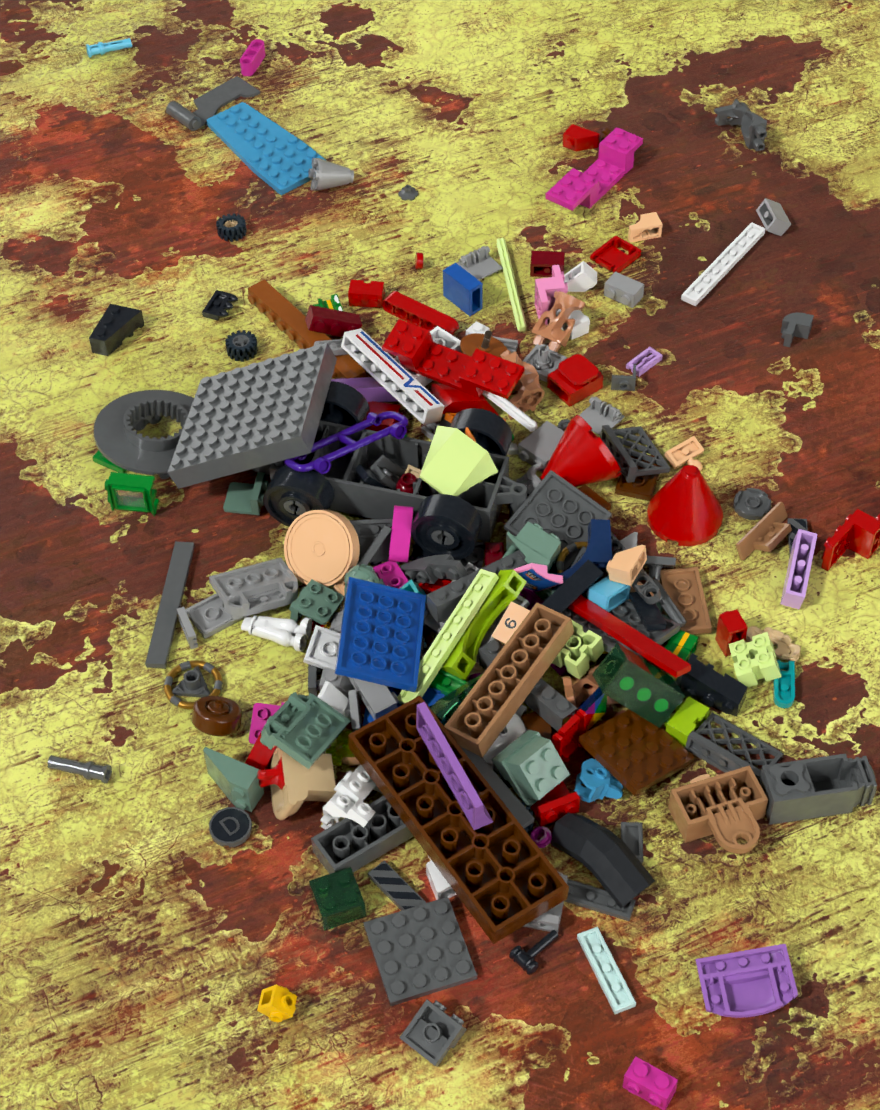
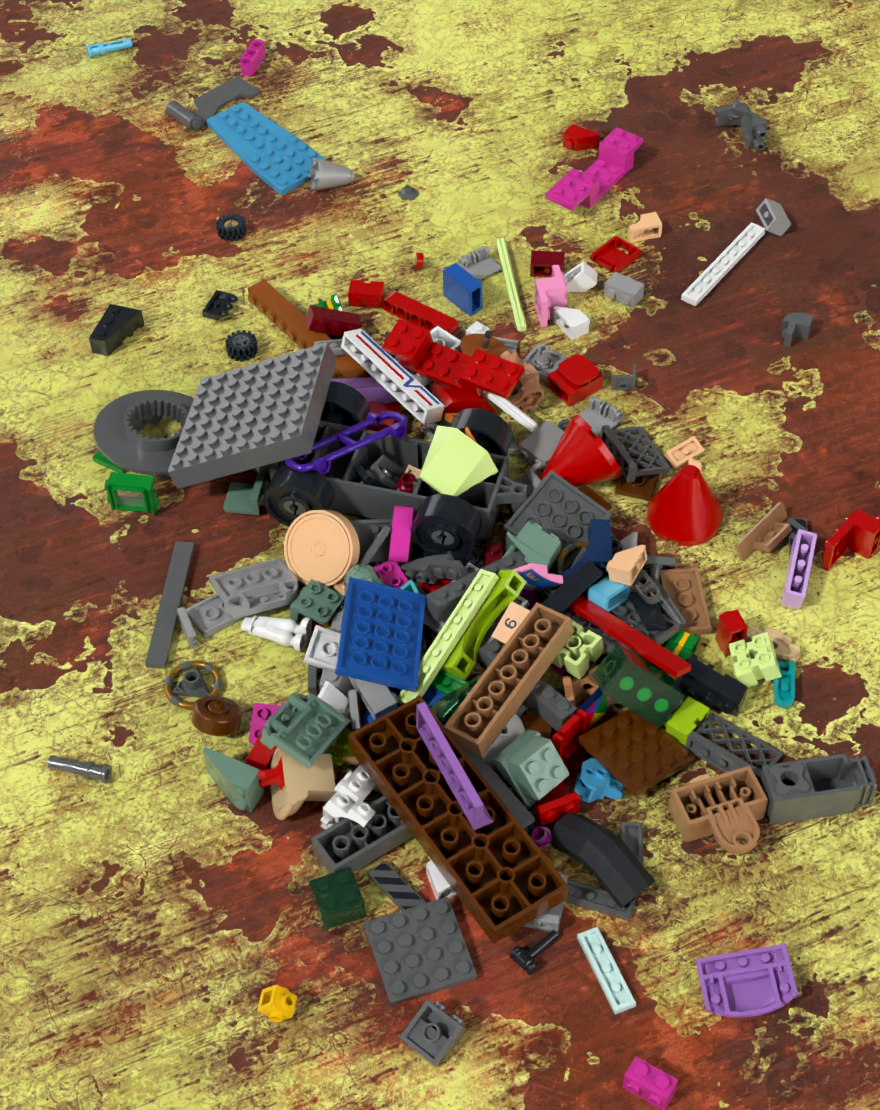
(230, 827): black tile -> none
(552, 331): nougat hips -> none
(647, 362): lavender tile -> none
(752, 504): dark grey tile -> none

